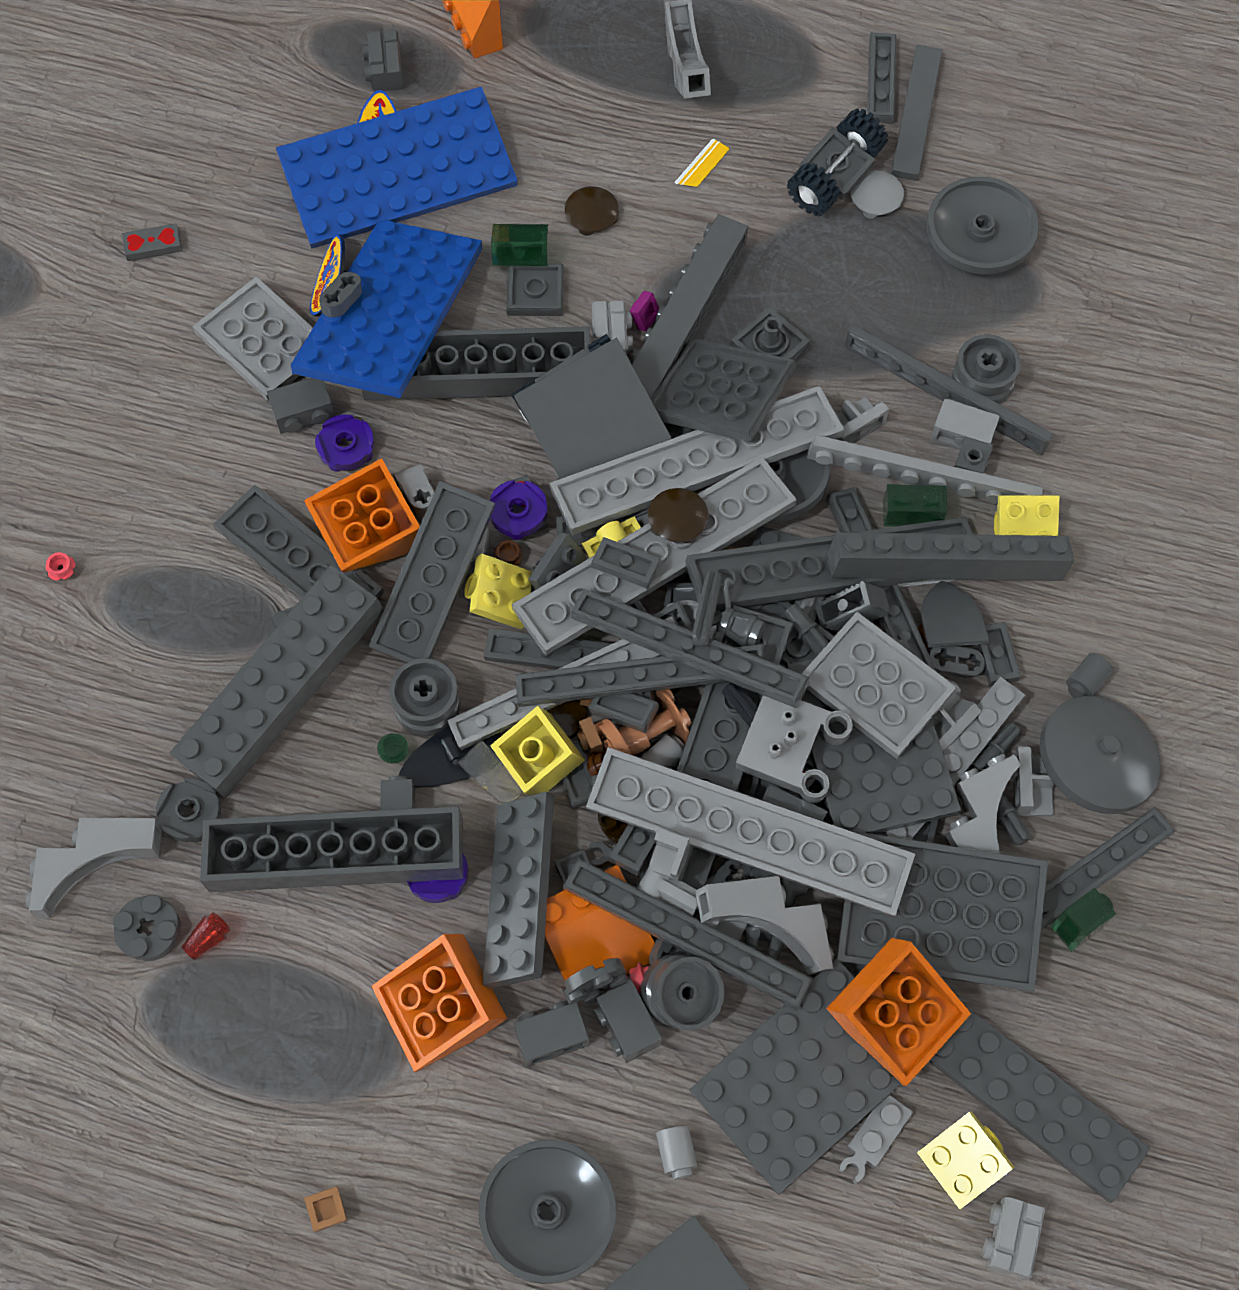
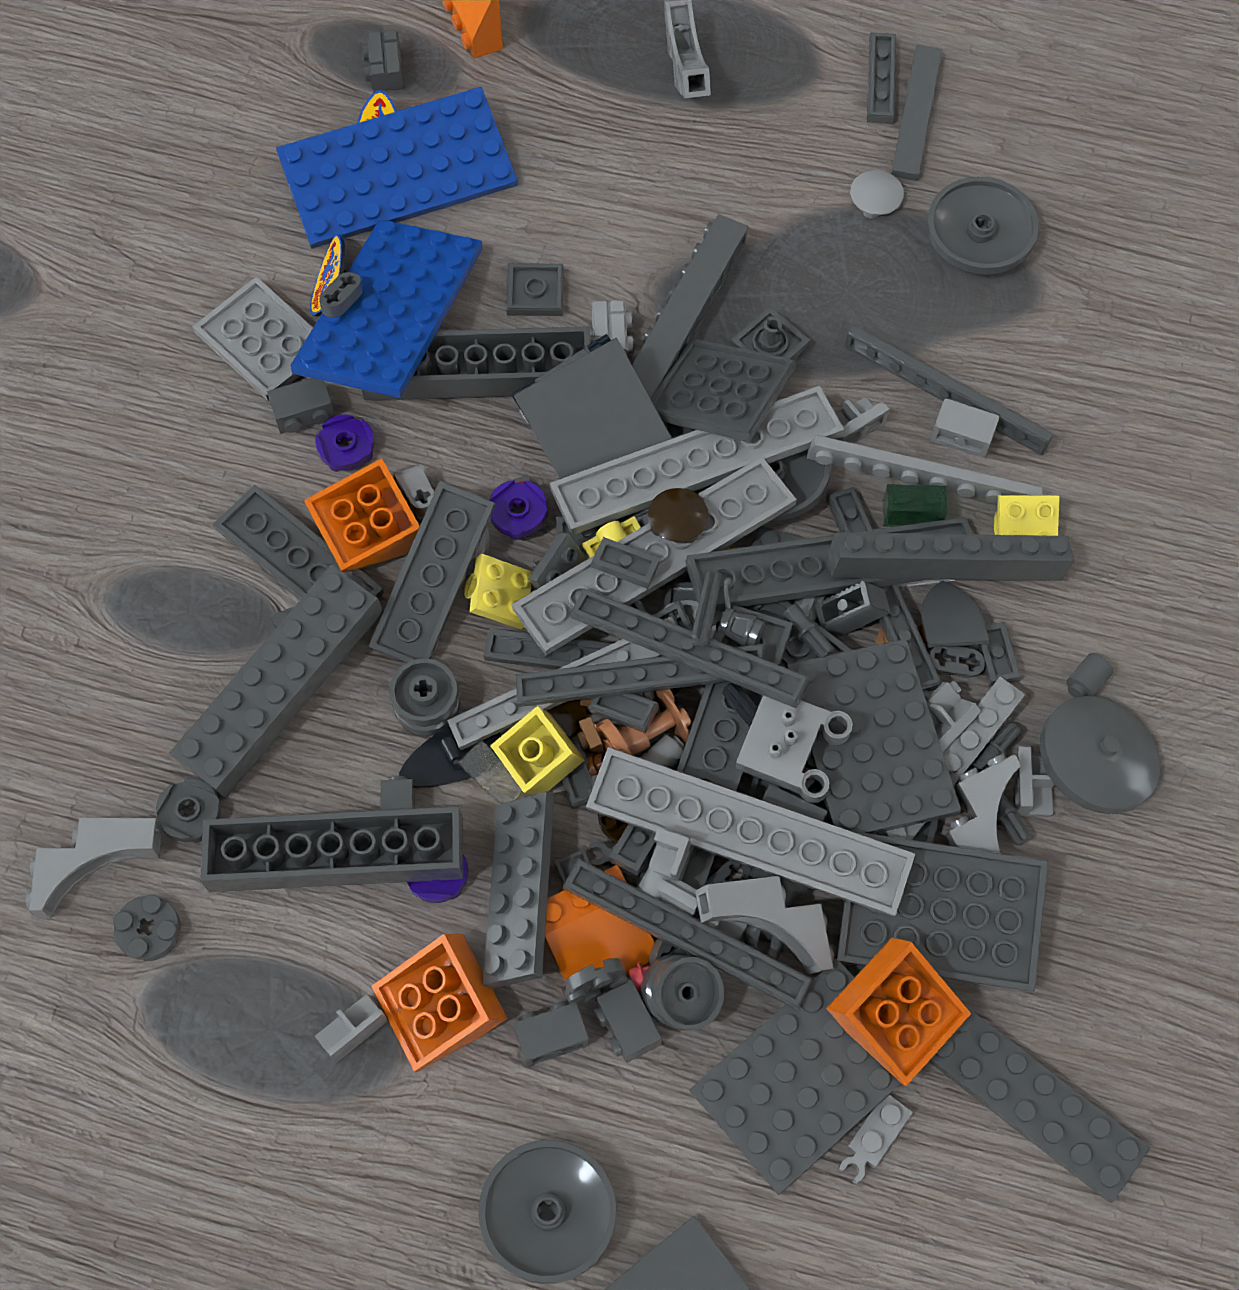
(55, 561): coral plate -> none
(152, 242): dark grey tile -> none
(206, 935): clear red cone -> none
(326, 1209): medium nougat plate -> none
(351, 1028): none -> light grey panel
(393, 748): clear green plate -> none
(509, 552): reddish brown plate -> none
(519, 245): clear green brick -> none
(591, 209): dark brown dish -> none
(644, 311): magenta plate -> none
(677, 1152): light grey brick -> none
(703, 164): yellow sticker -> none
(837, 162): plate -> none
(877, 684): light grey plate -> none
(966, 1159): light yellow plate -> none
(973, 455): dark grey brick -> none
(988, 366): dark grey wheel -> none
(1014, 1237): light grey brick -> none
(1084, 919): clear green brick -> none
(1104, 863): dark grey tile -> none

